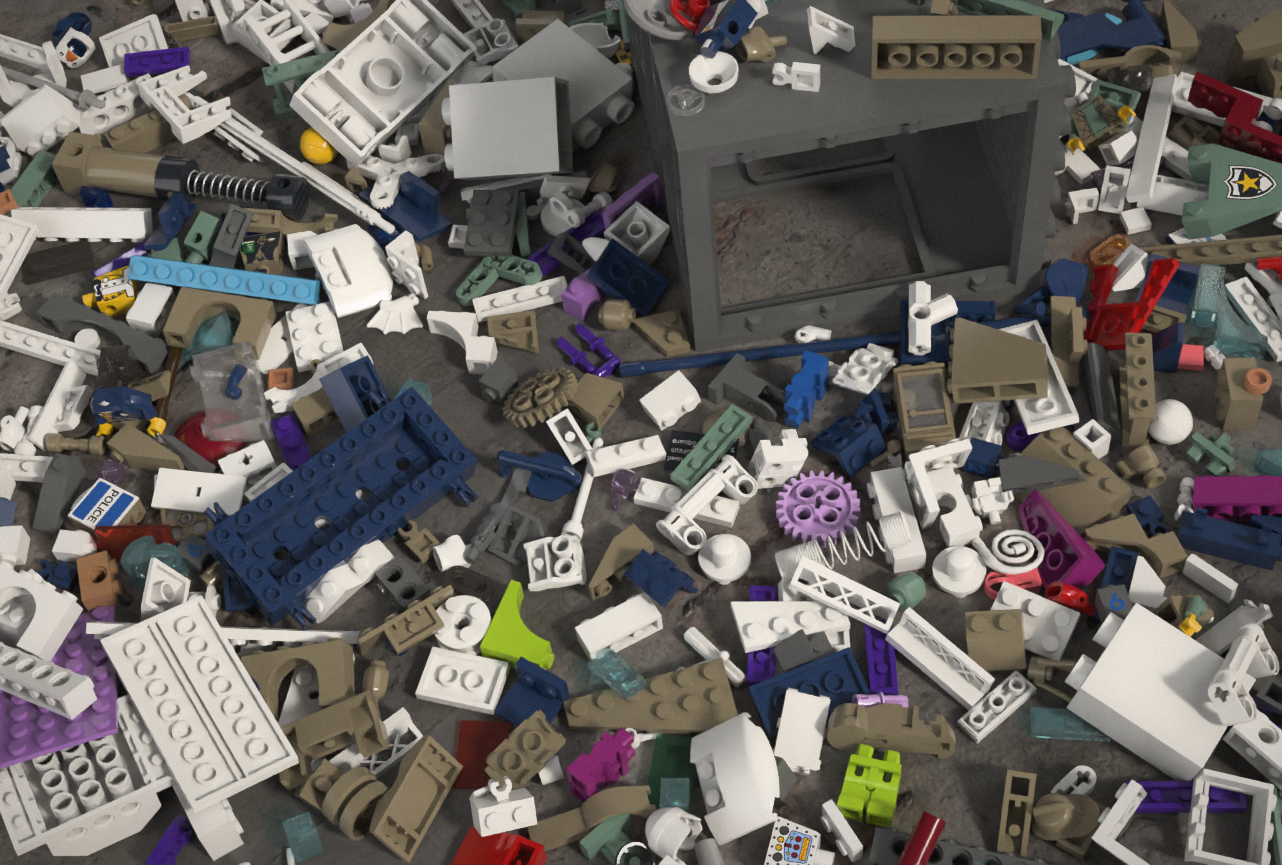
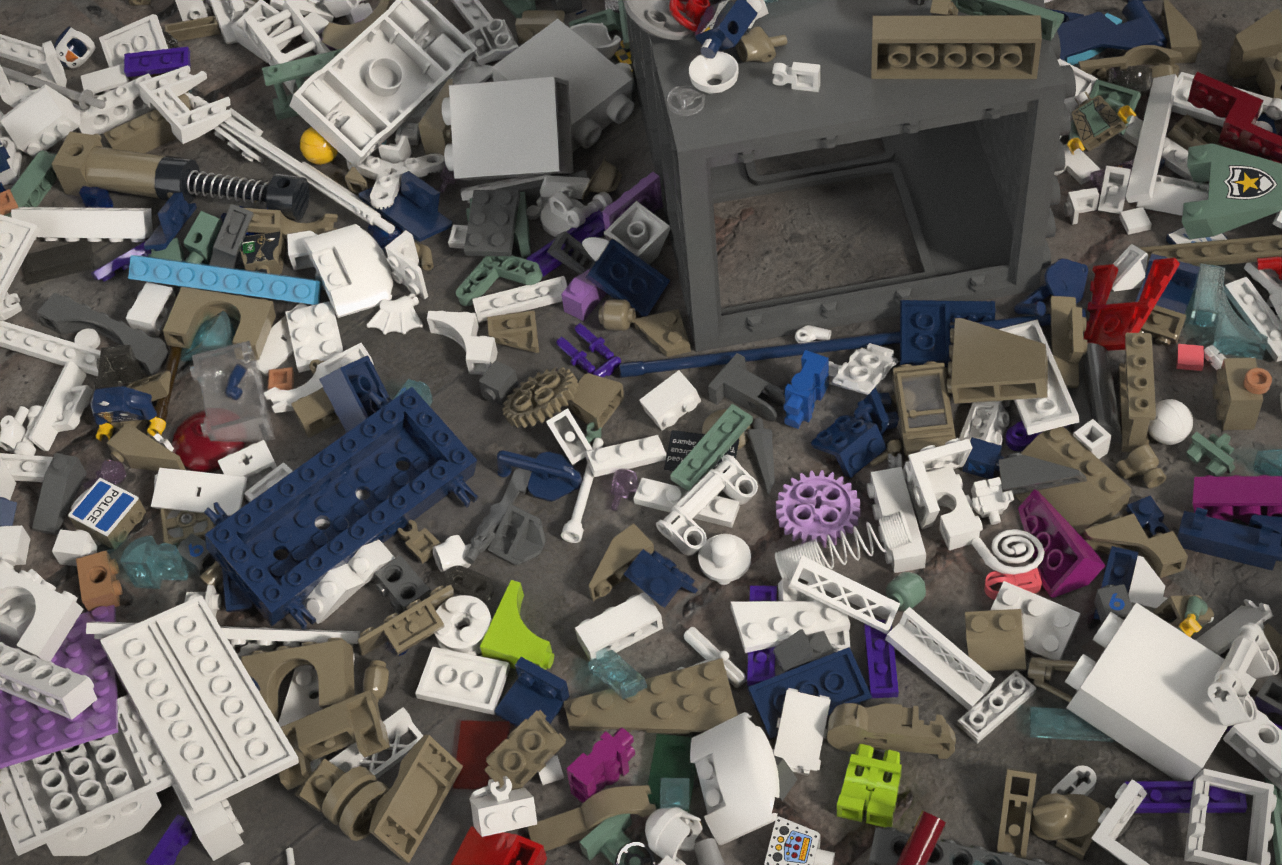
(62, 575): dark blue plate -> none
(77, 21): dark blue hair -> none
(95, 445): dark tan piece -> none
(113, 293): torso -> none
(117, 538): clear red piece -> none
(162, 589): white slope -> none
(189, 457): dark grey bar -> none
(291, 441): dark purple plate -> none
(303, 836): clear light blue panel -> none
(555, 562): white slope -> none
(640, 737): white hand -> none
(778, 463): white hips -> none
(828, 29): white slope -> none
(846, 839): white plate -> none
(879, 698): lavender axle -> none
(930, 310): white piece -> none
(959, 571): white plate -> none
(1069, 597): red piece -> none
(1105, 252): clear orange plate -> none
(1119, 148): white brick -> none
(1167, 348): dark blue slope -> none
(1185, 499): white piece -> none
(1210, 578): white tile -> none

